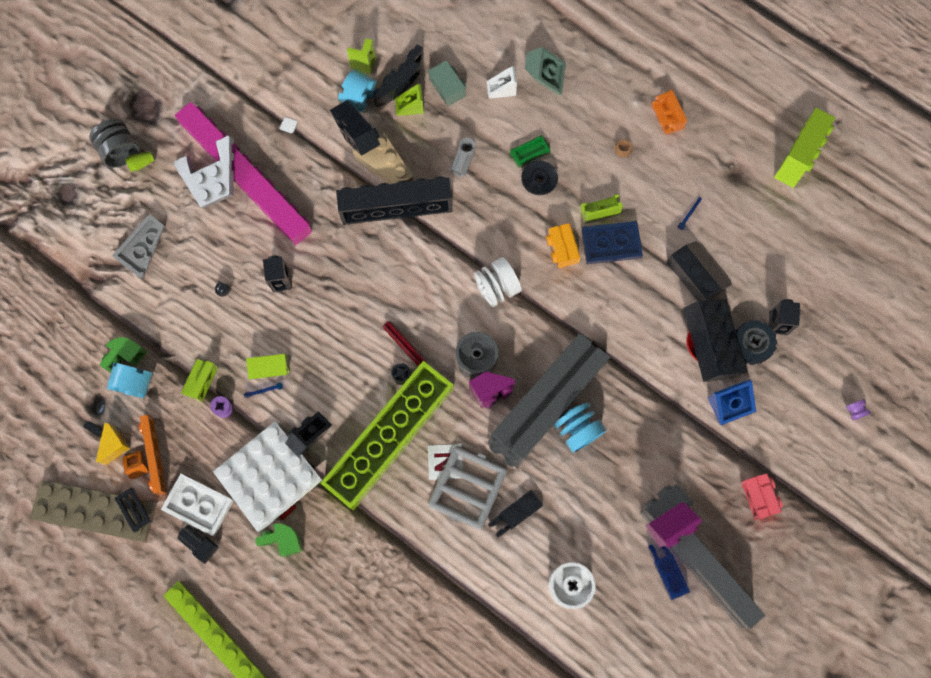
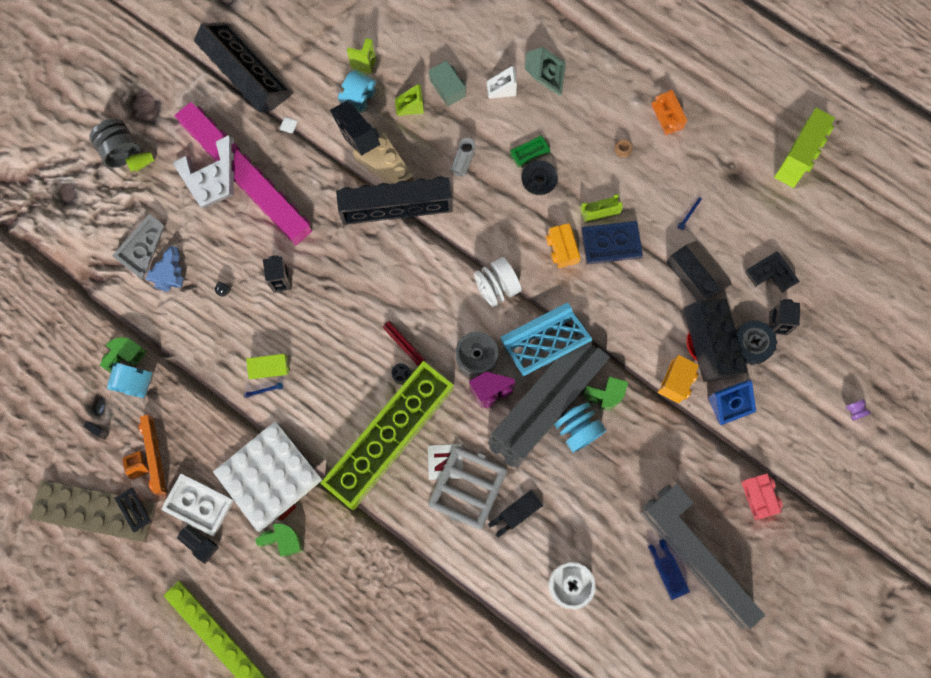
(110, 445): yellow slope -> none
(167, 271): none -> medium blue rock
(199, 380): lime panel -> none
(225, 407): medium lavender wheel -> none
(242, 66): none -> black slope
(308, 433): black brick -> none
(398, 82): black slope -> none
(538, 329): none -> medium azure fence
(610, 397): none -> bright green brick
(672, 524): magenta slope -> none
(678, 379): none -> light orange brick
(774, 268): none -> black plate

